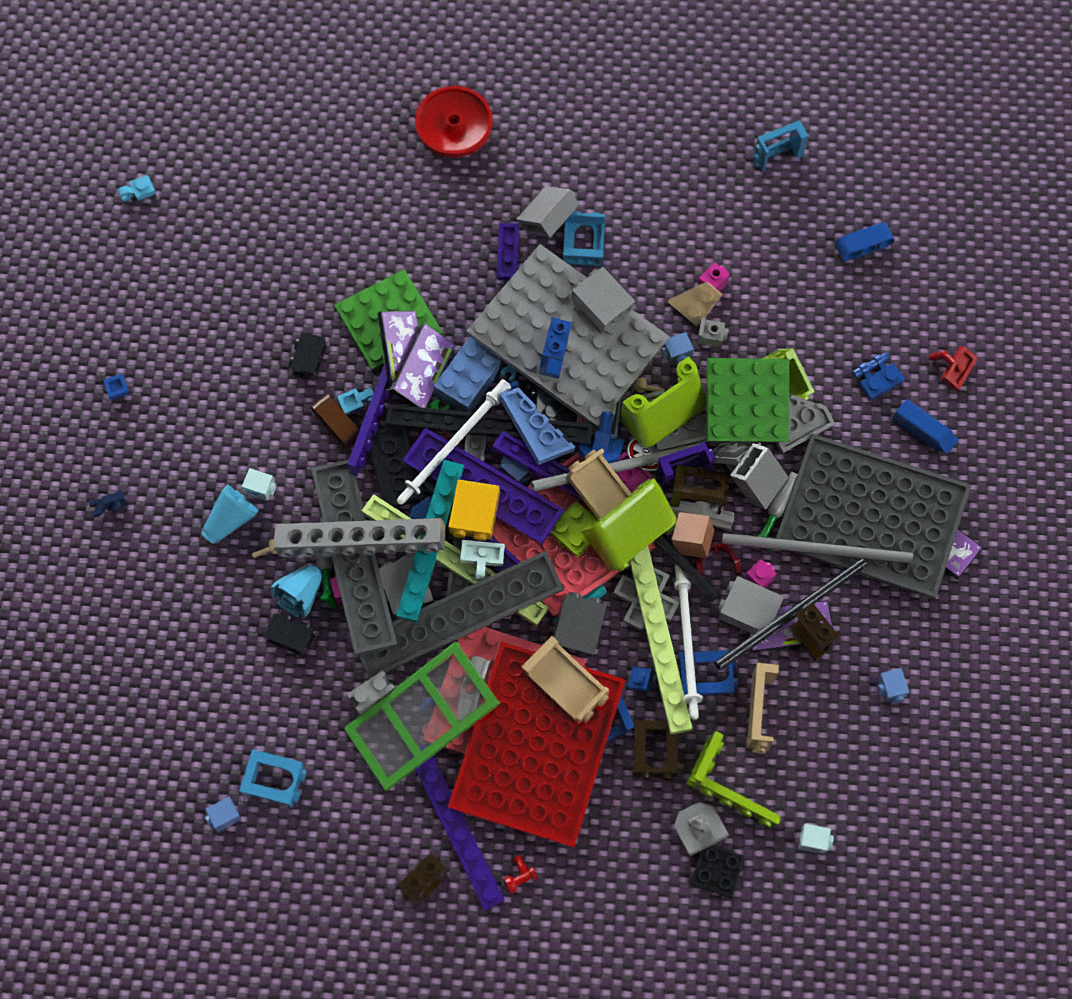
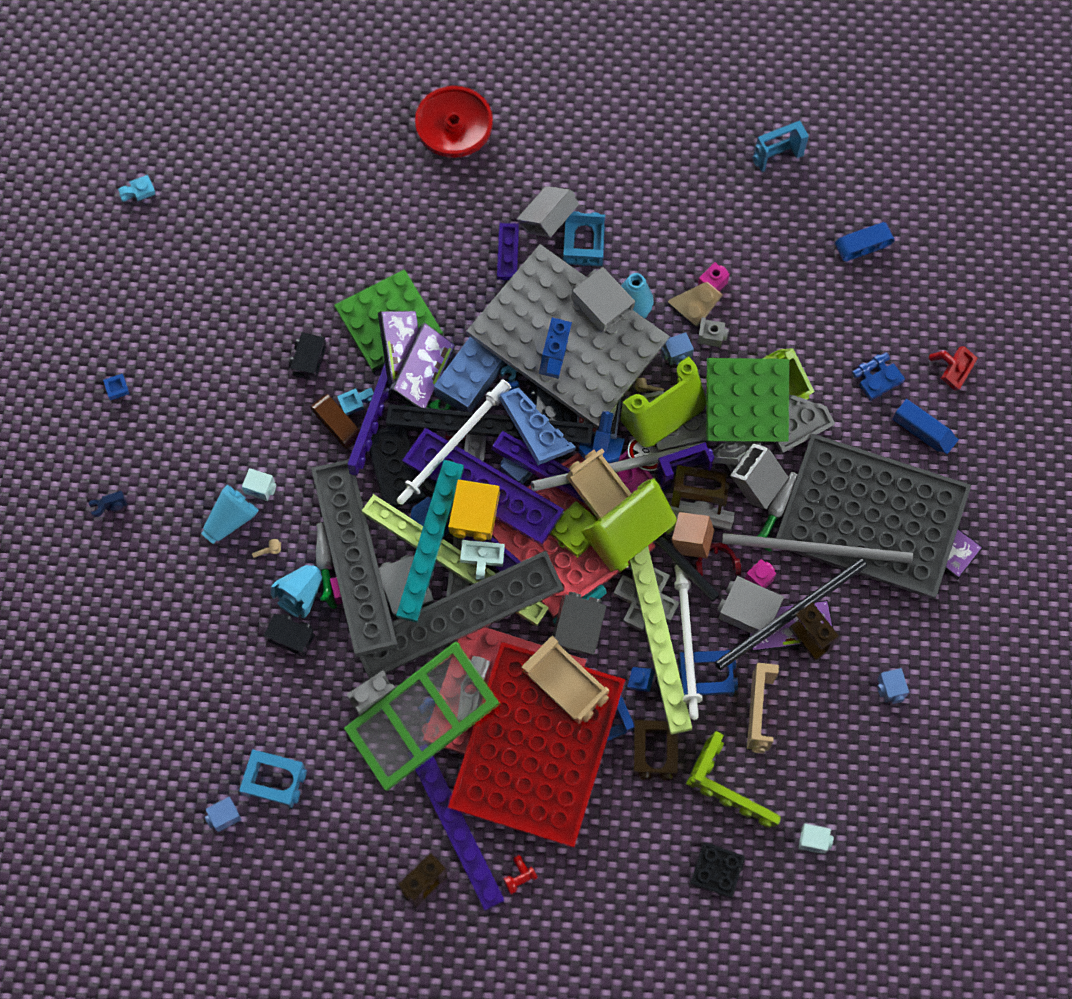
(370, 530): light grey brick -> none
(639, 290): none -> medium azure cone
(699, 827): light grey piece -> none

